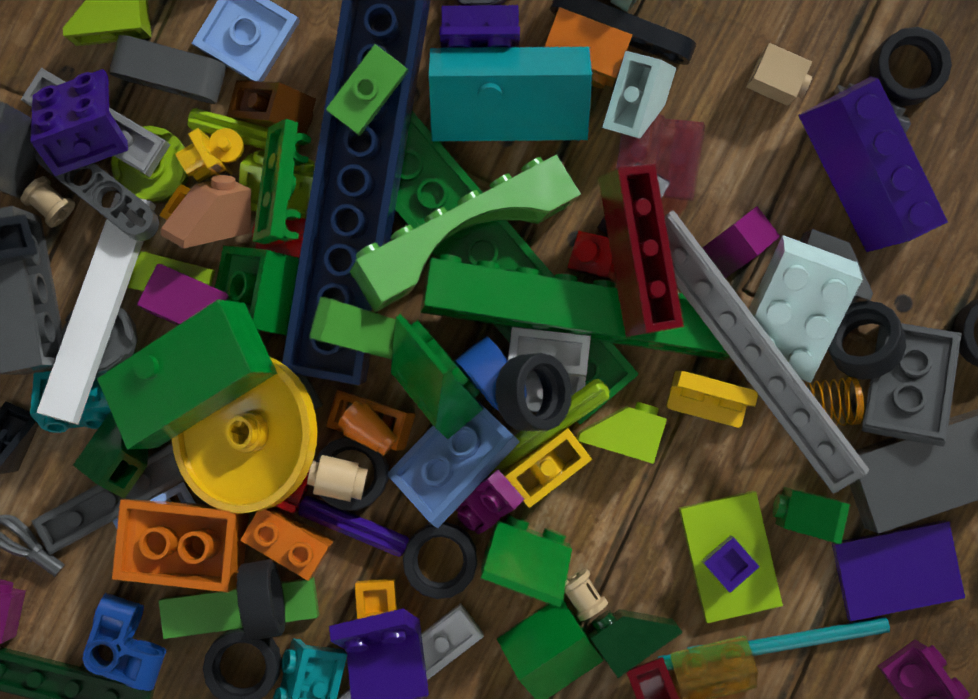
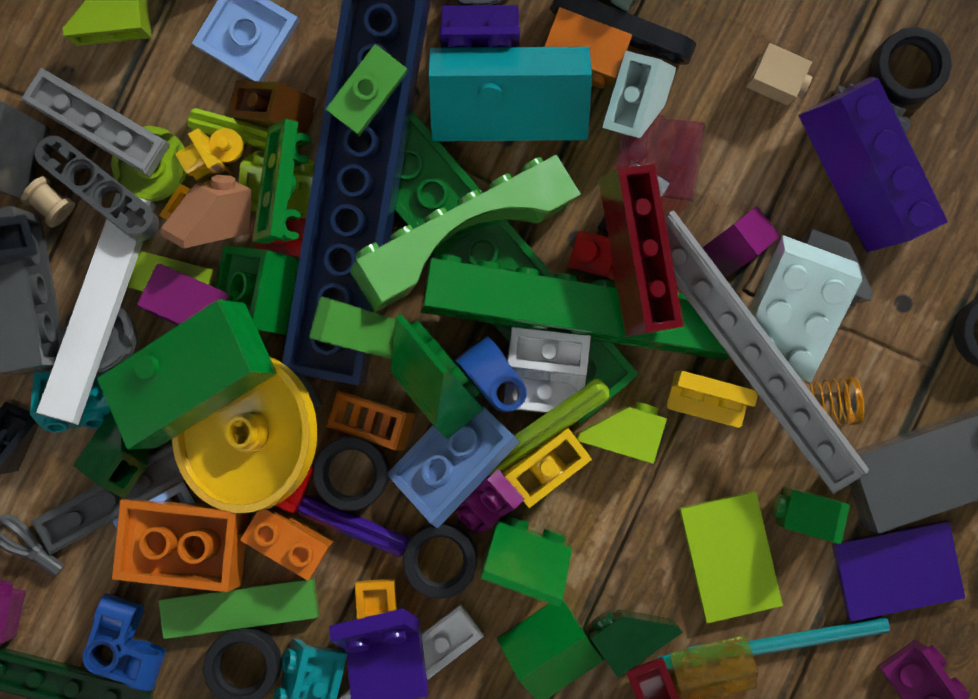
(74, 123): dark purple bracket -> none
(167, 69): dark grey beam -> none
(260, 599): black tyre -> none
(337, 478): tan brick -> none
(367, 428): orange cone -> none
(511, 392): black tyre -> none
(584, 595): tan bush -> none
(730, 563): dark purple plate -> none
(879, 362): black tyre -> none
(918, 393): dark grey tile -> none

